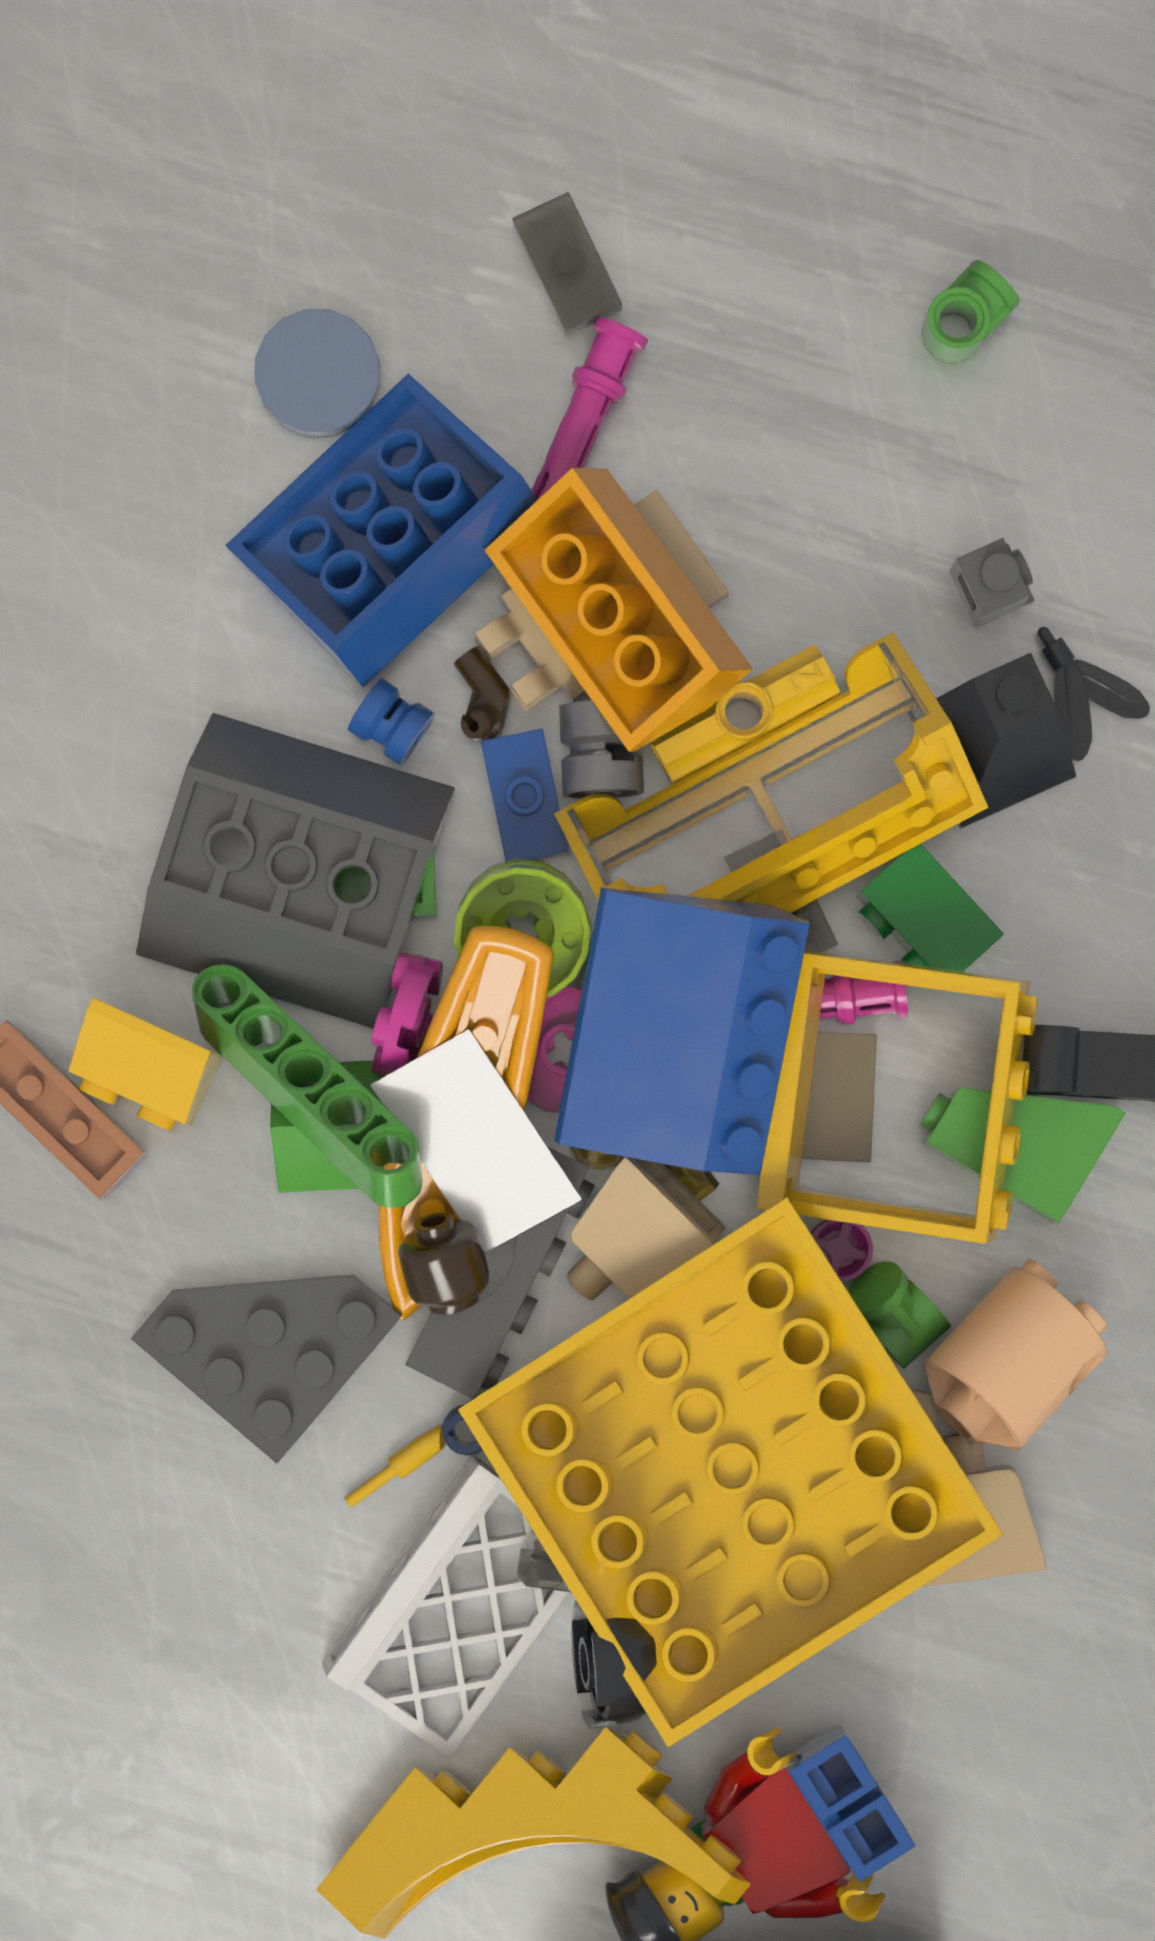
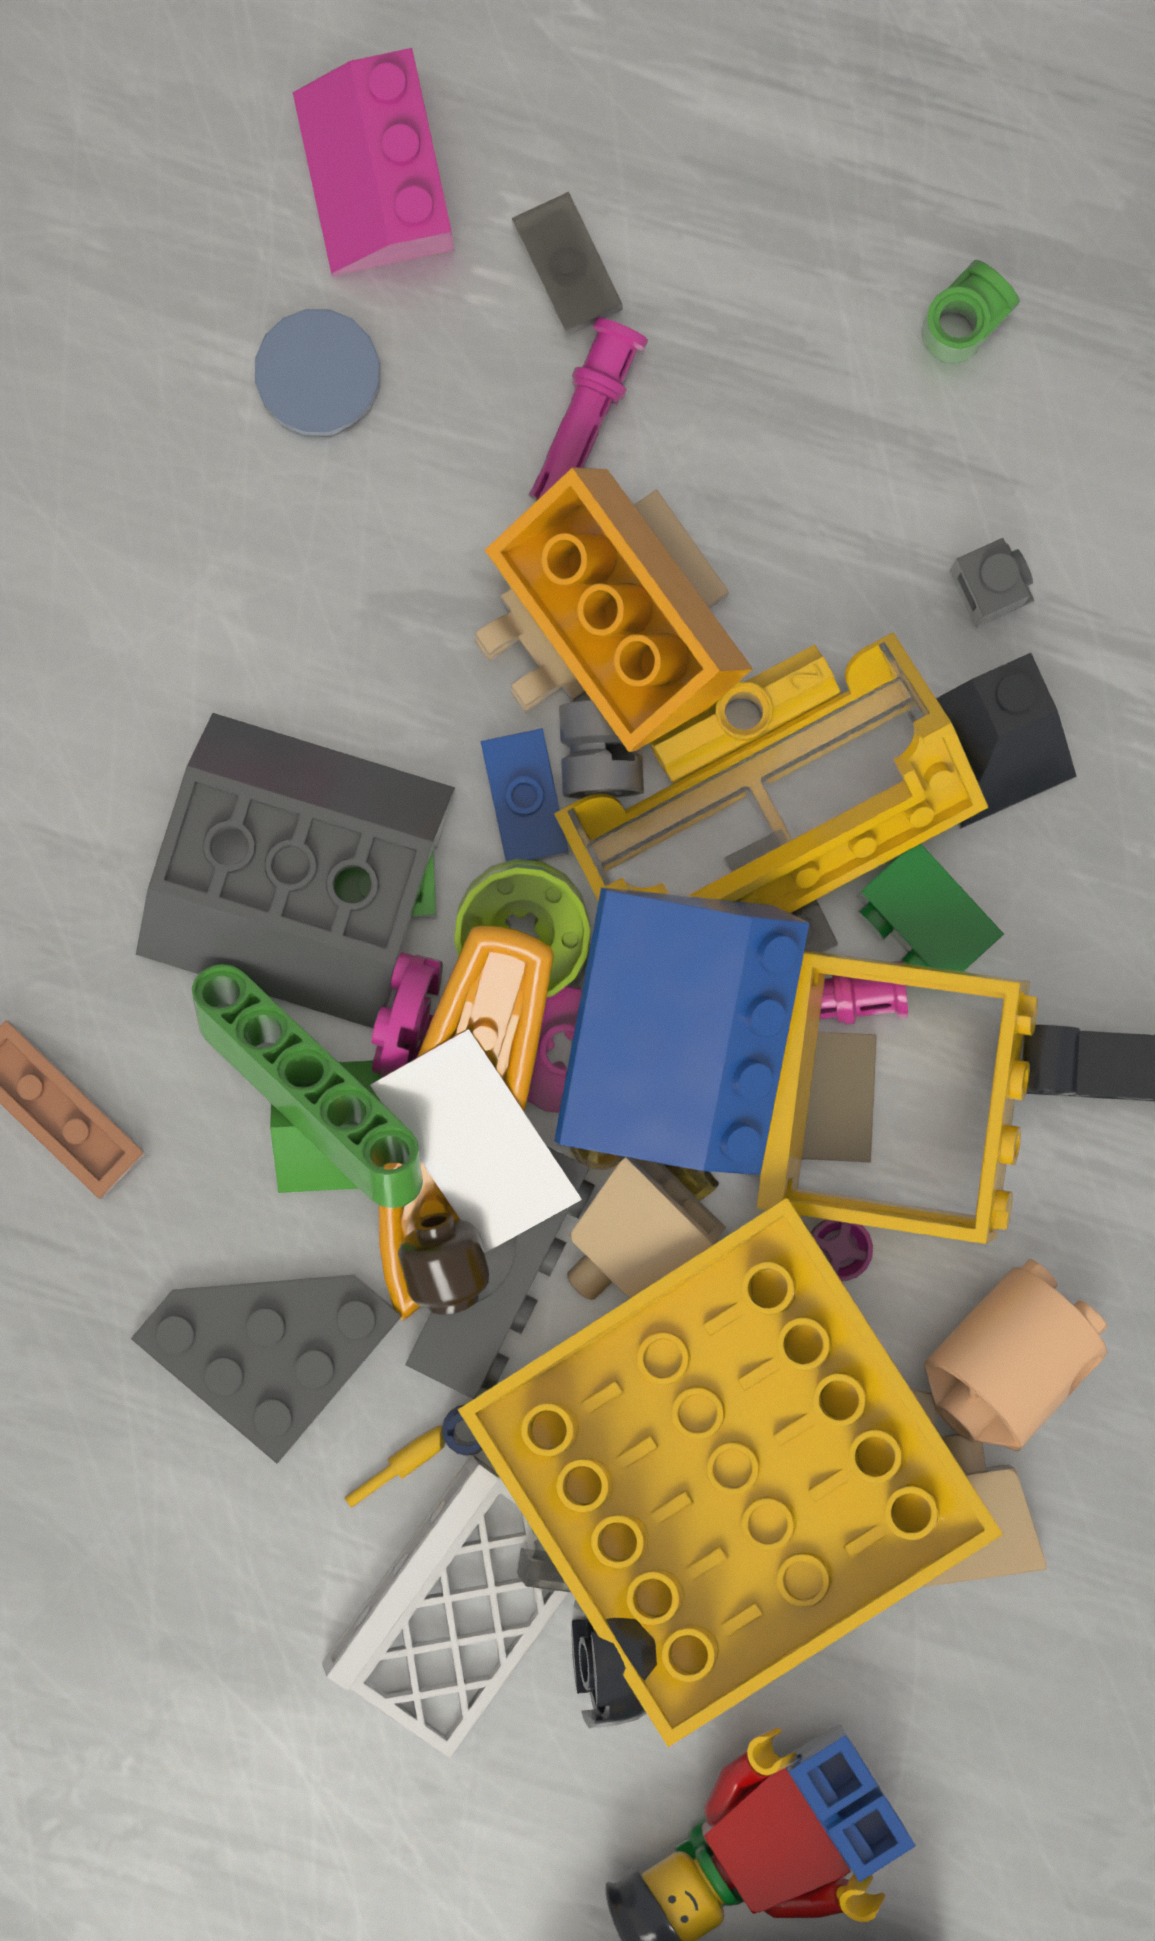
(143, 1064): yellow slope -> none
(373, 164): none -> dark pink slope
(384, 529): blue slope -> none
(405, 725): blue wheel -> none
(442, 1829): yellow arch -> none
(488, 699): dark brown arm -> none
(897, 1311): bright green piece -> none
(1056, 1147): bright green slope -> none
(1080, 681): black piece -> none

